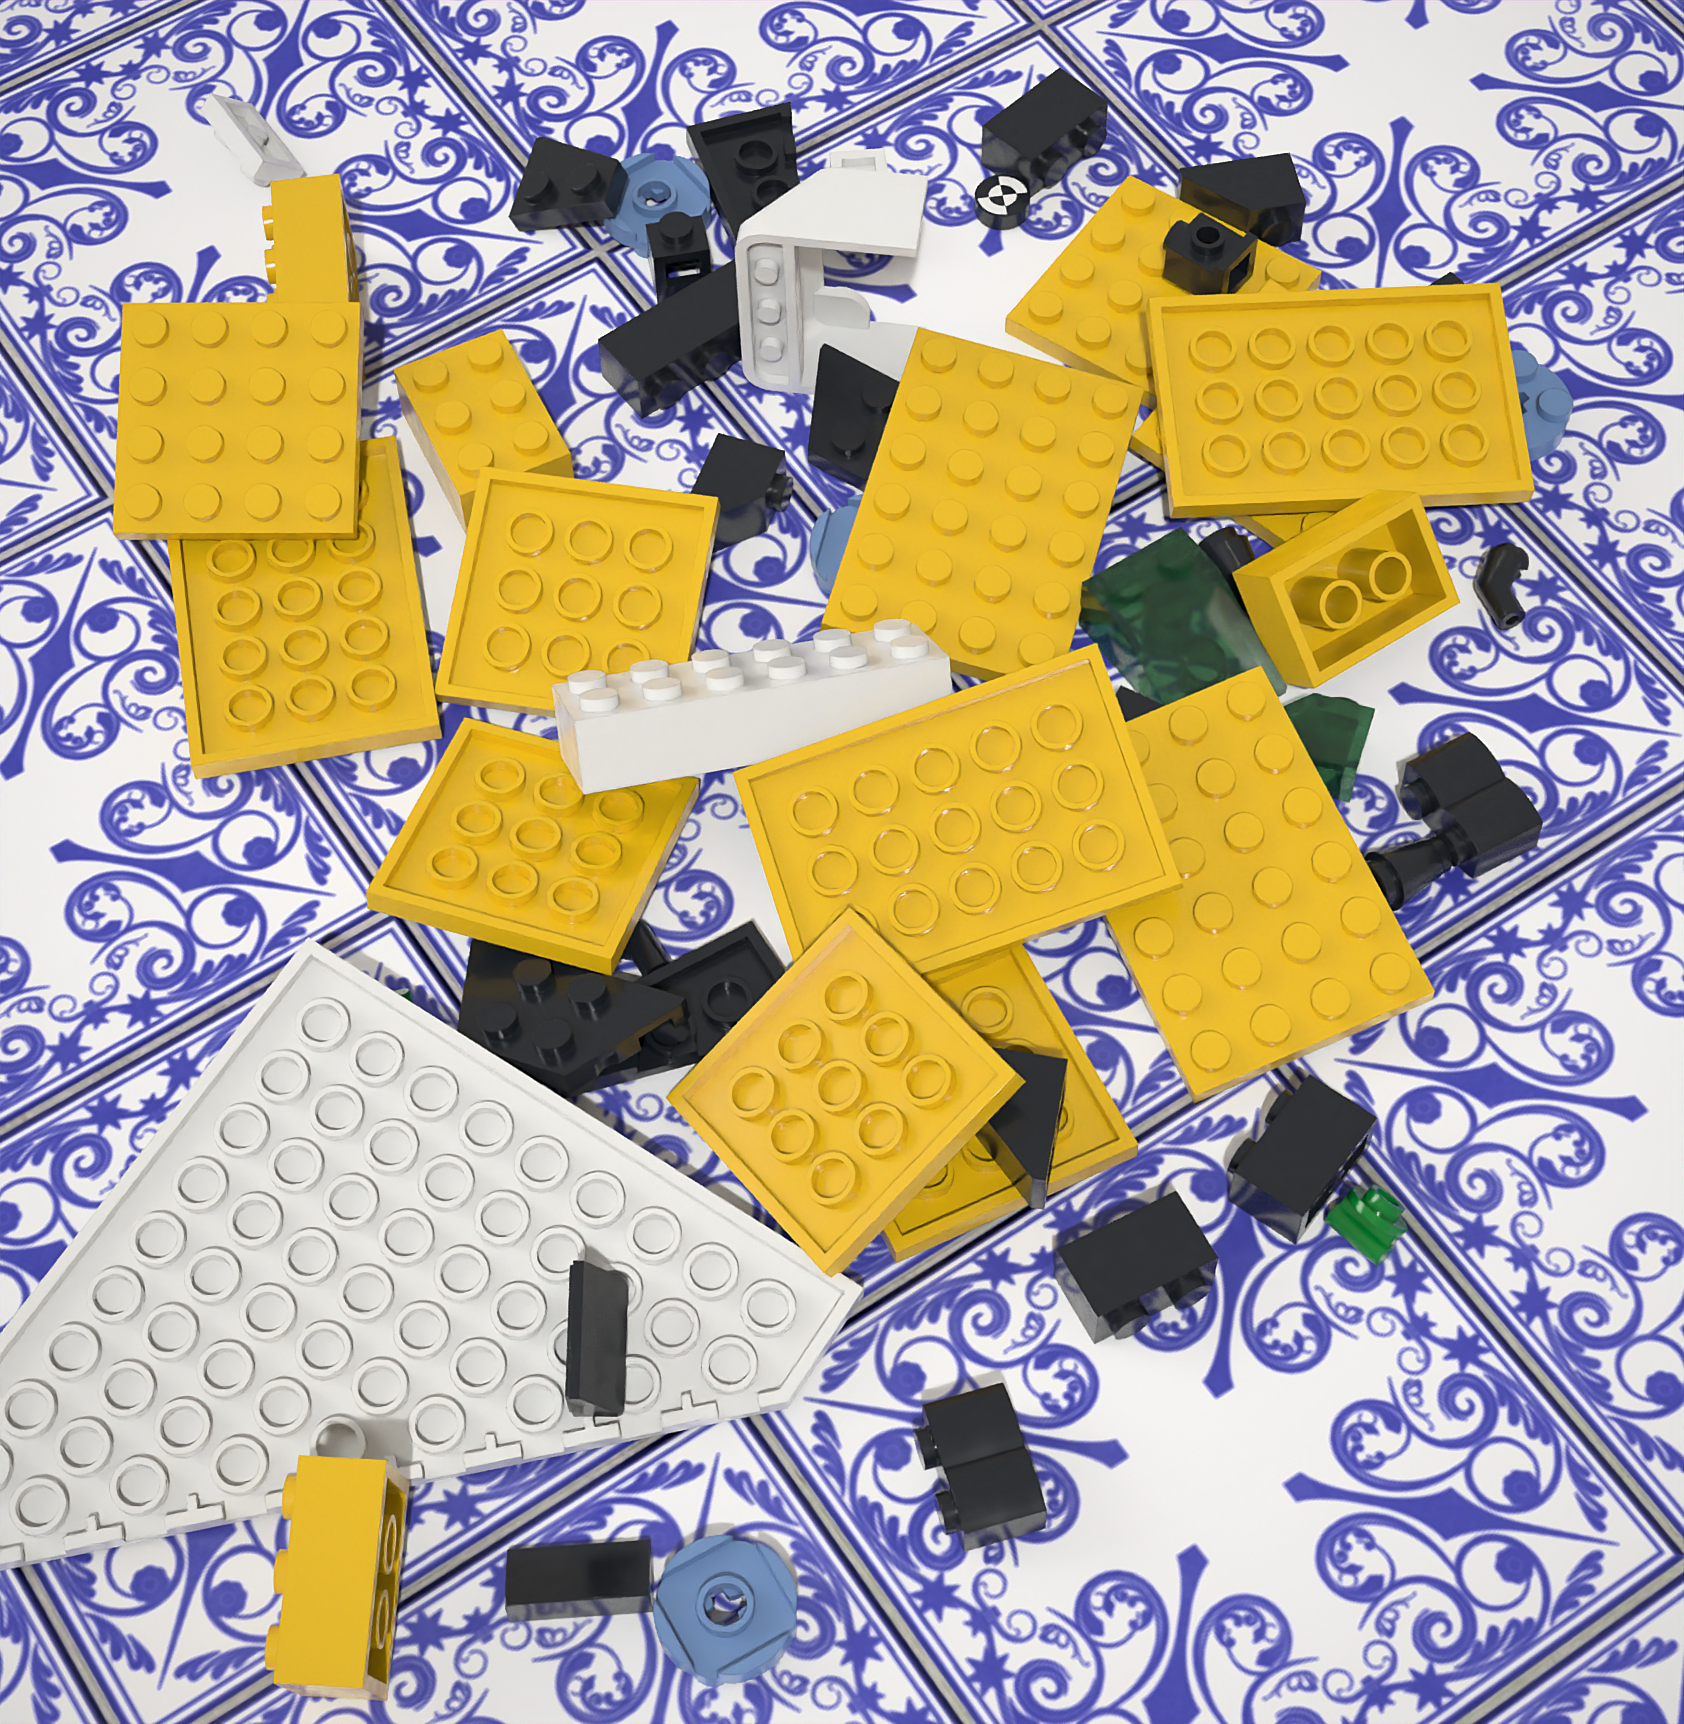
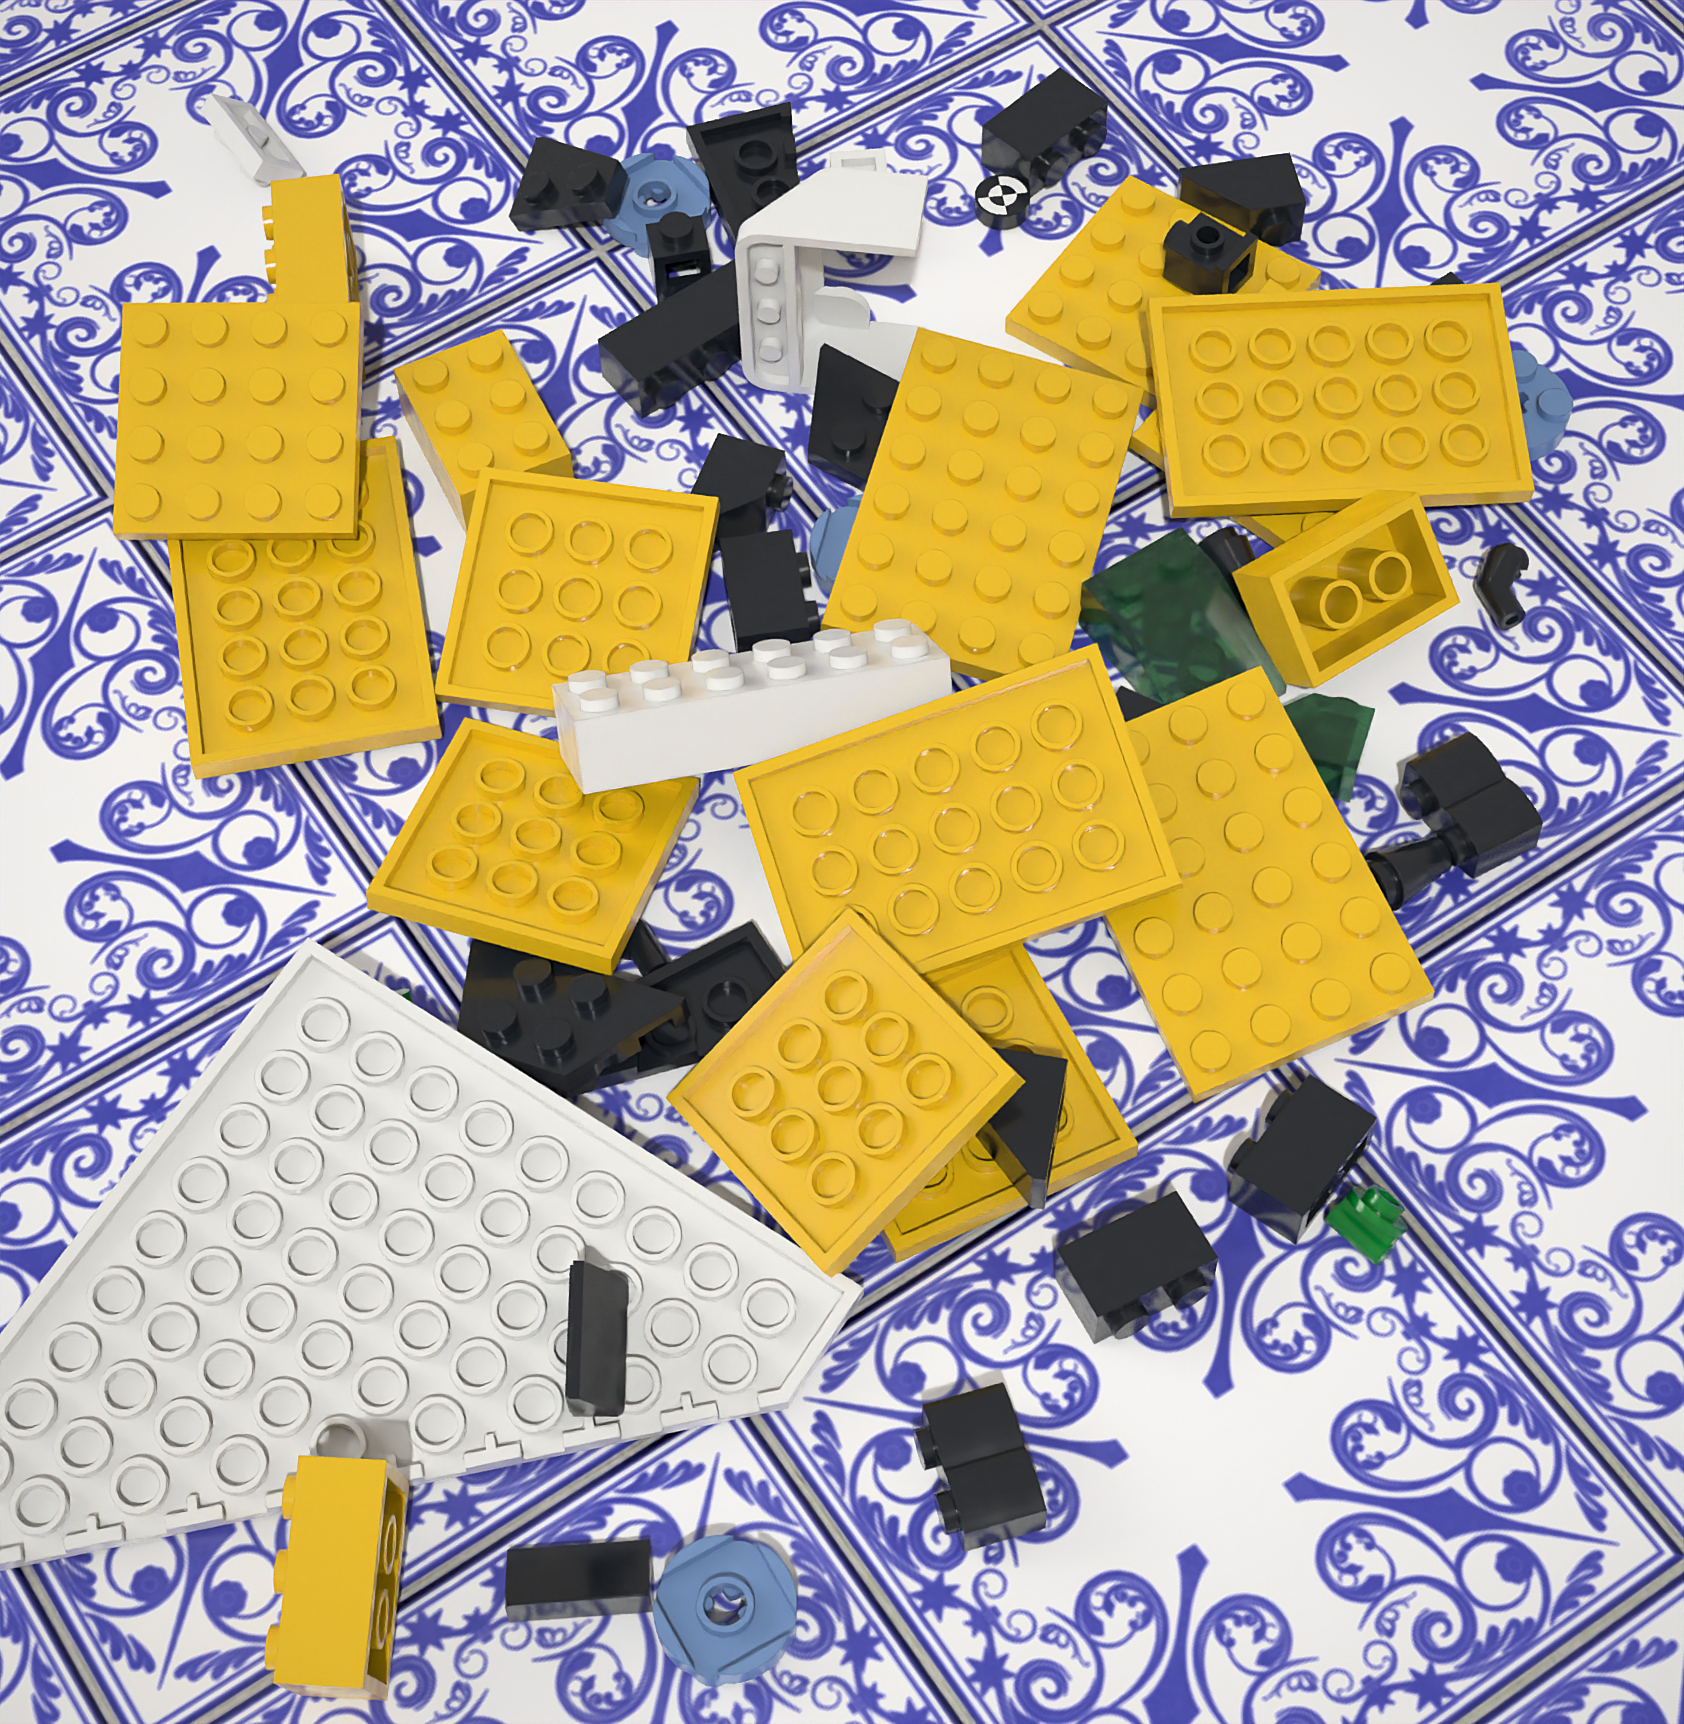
(766, 589): none -> black brick

